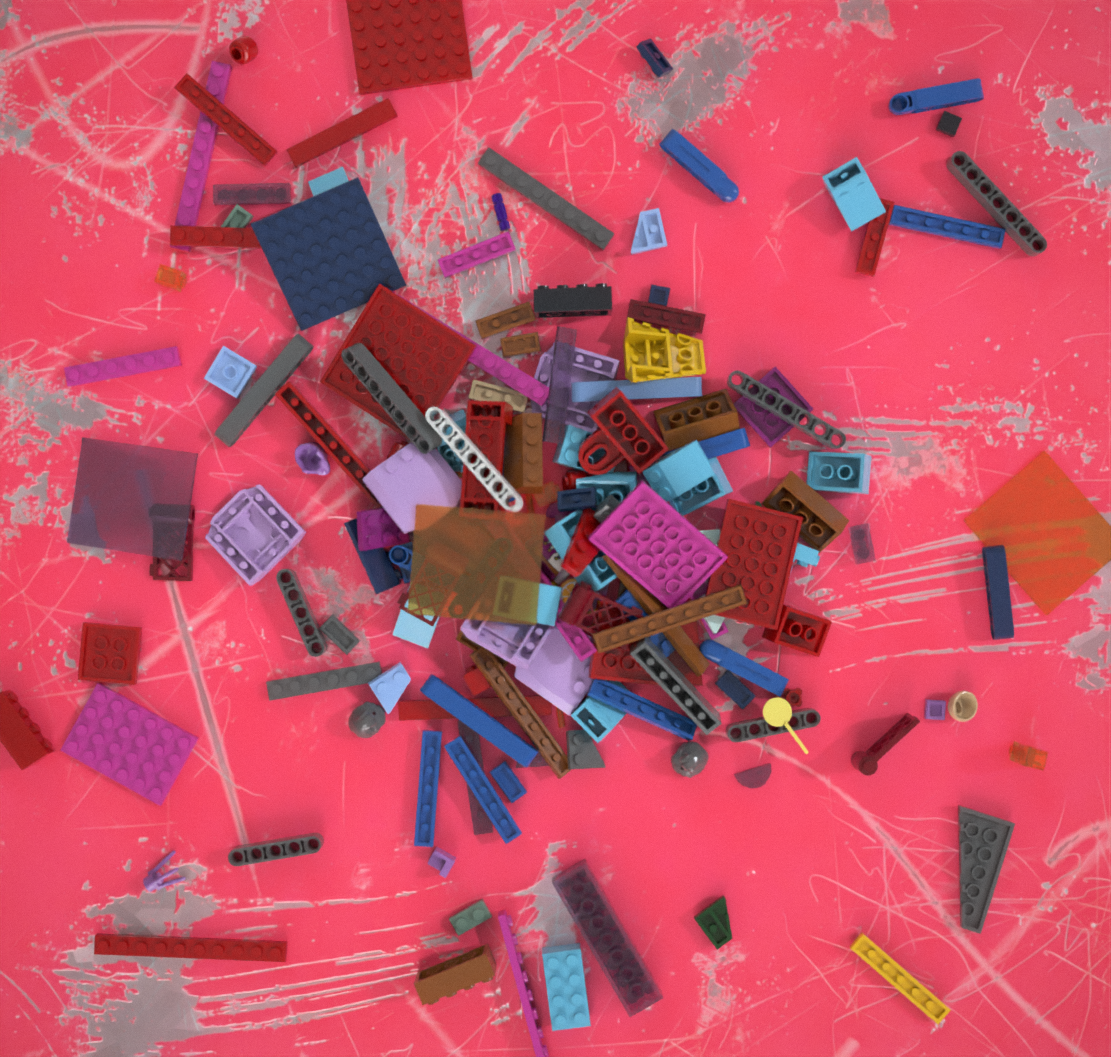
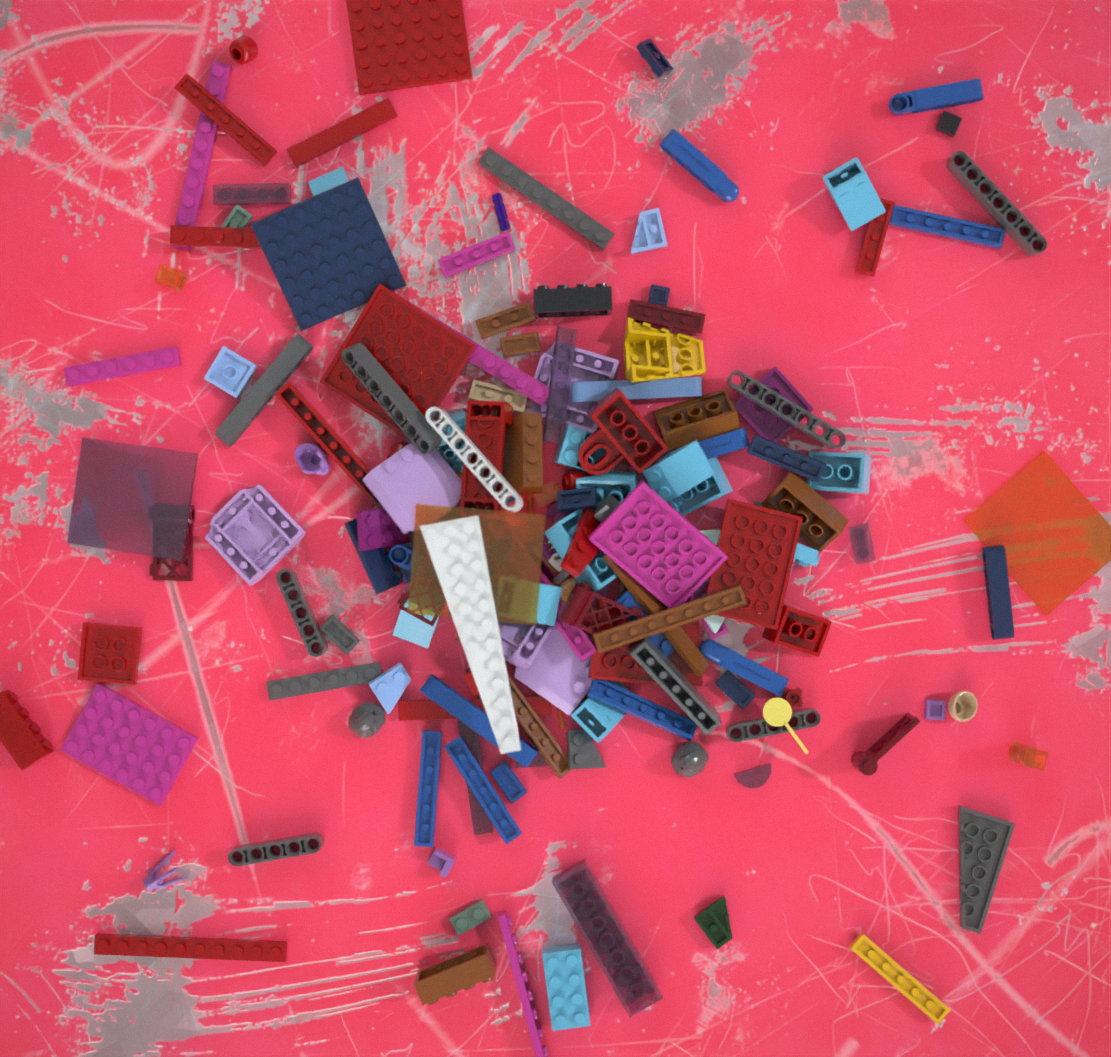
(465, 580): none -> white wing
(786, 458): none -> dark blue plate

